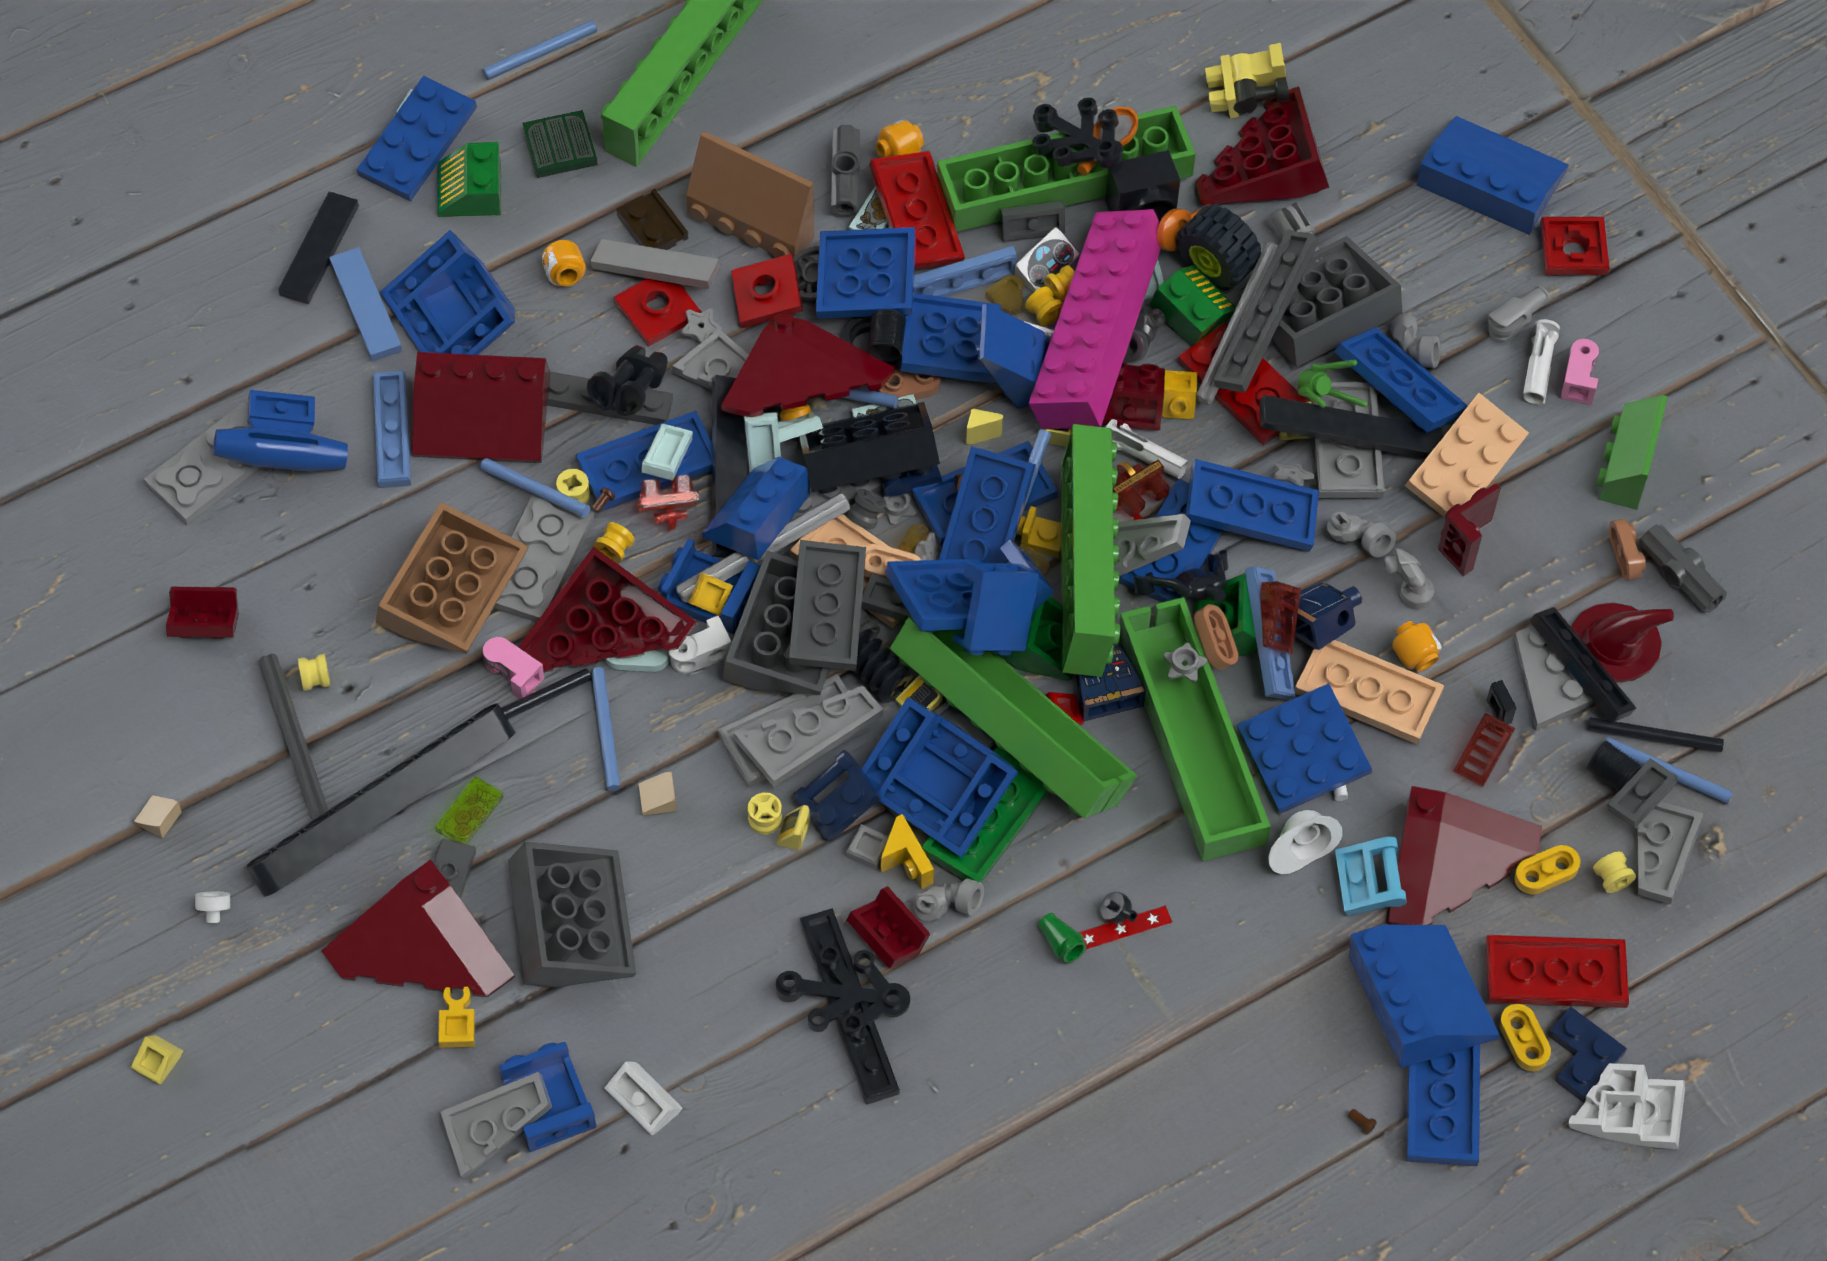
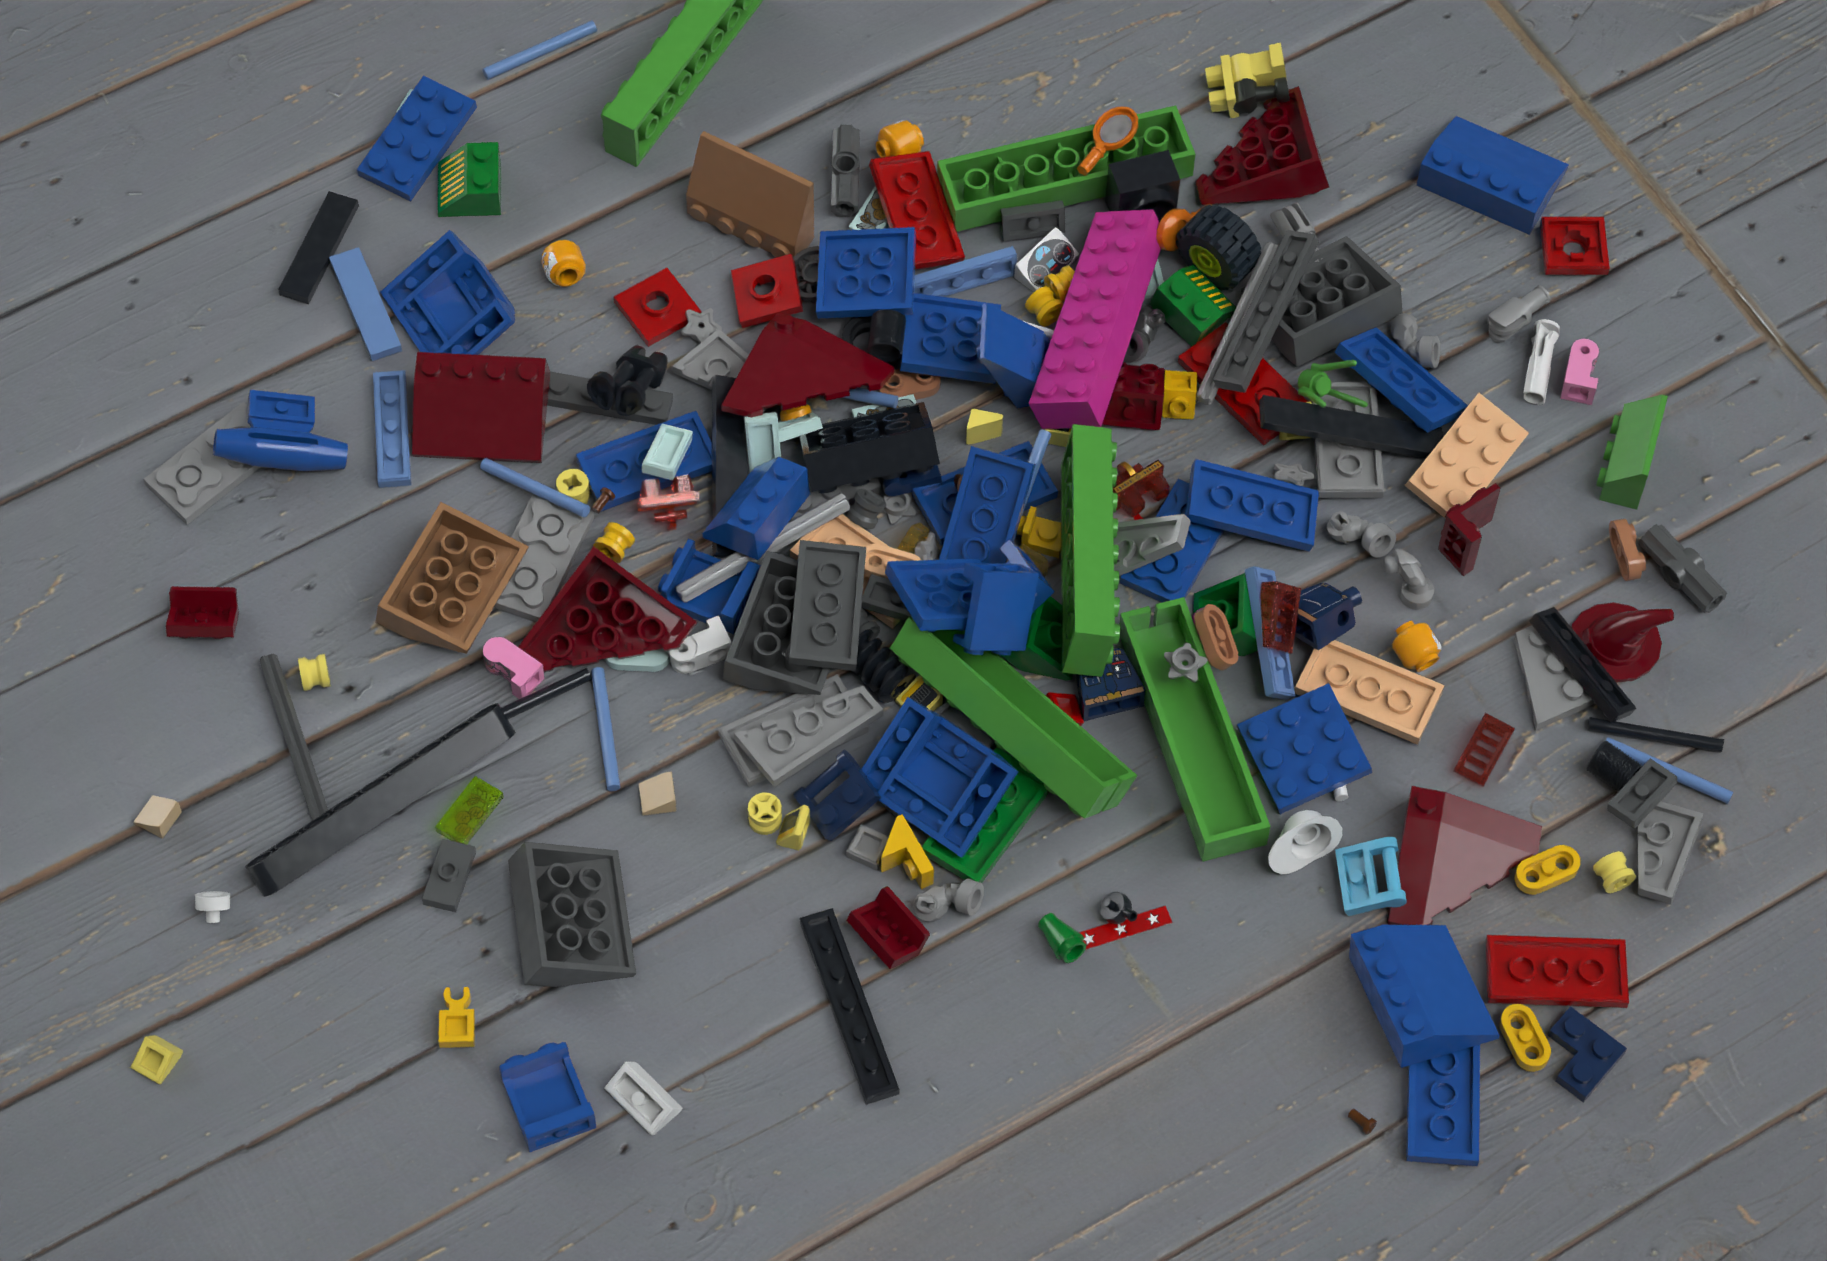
(420, 937): dark red slope -> none
(493, 1120): light grey wing -> none
(560, 143): dark green tile -> none
(652, 222): dark brown plate -> none
(655, 264): light grey tile -> none
(710, 594): yellow tile -> none
(848, 993): black plant -> none
(1007, 293): clear yellow tile -> none
(1105, 152): black plant -> none
(1147, 450): white piece -> none
(1193, 583): black piece -> none
(1501, 702): black tile -> none
(1632, 1108): white slope -> none

